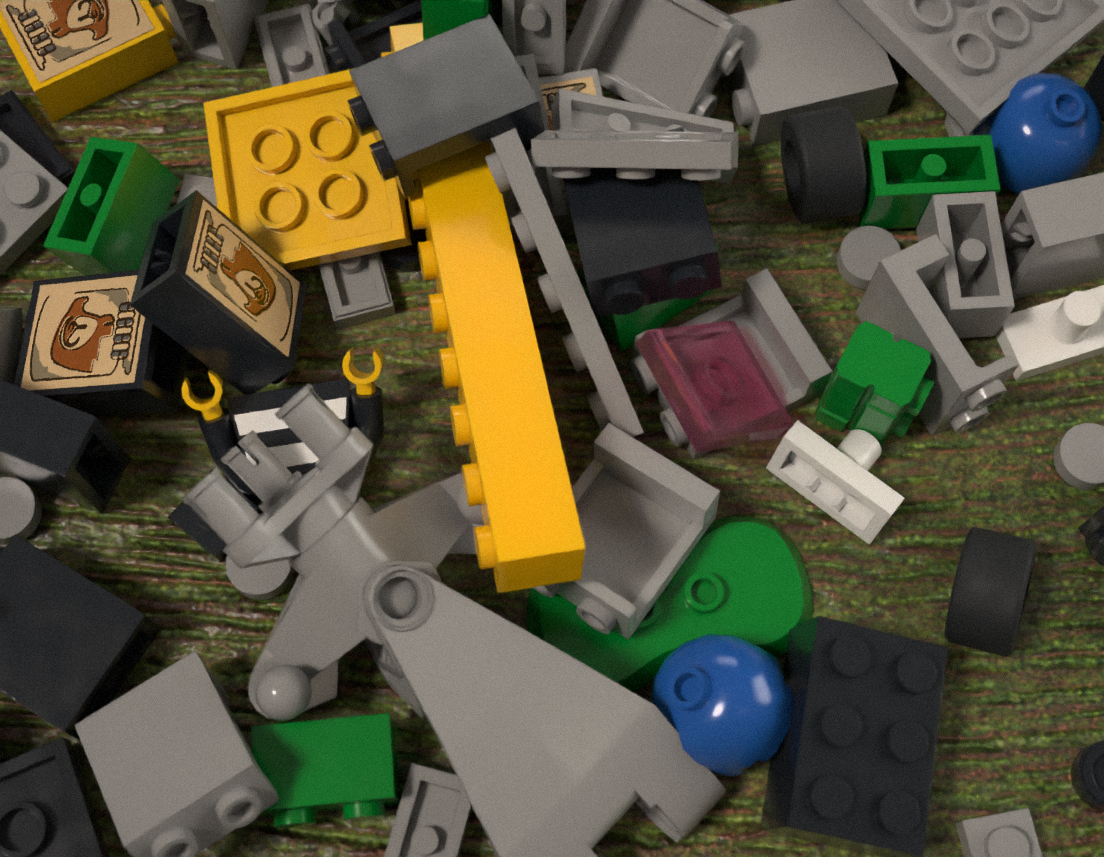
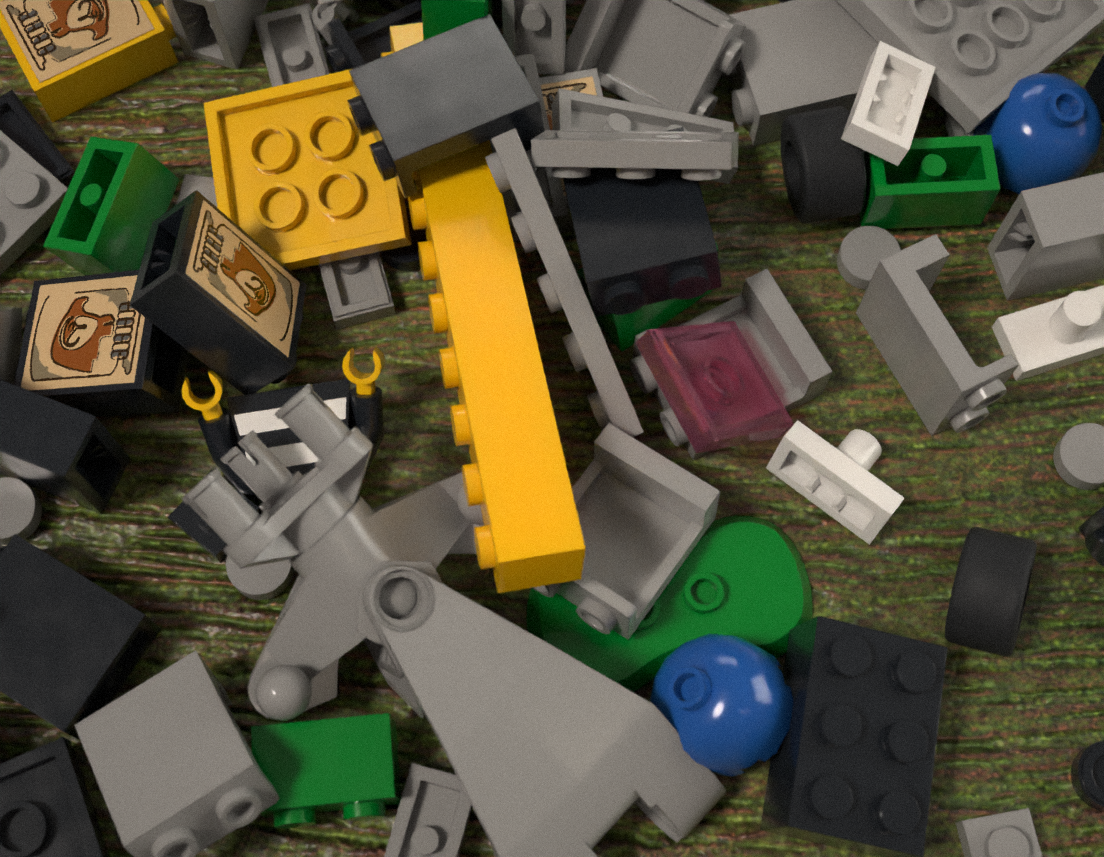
(876, 385): green brick -> none
(888, 103): none -> white tile
(975, 279): light grey brick -> none

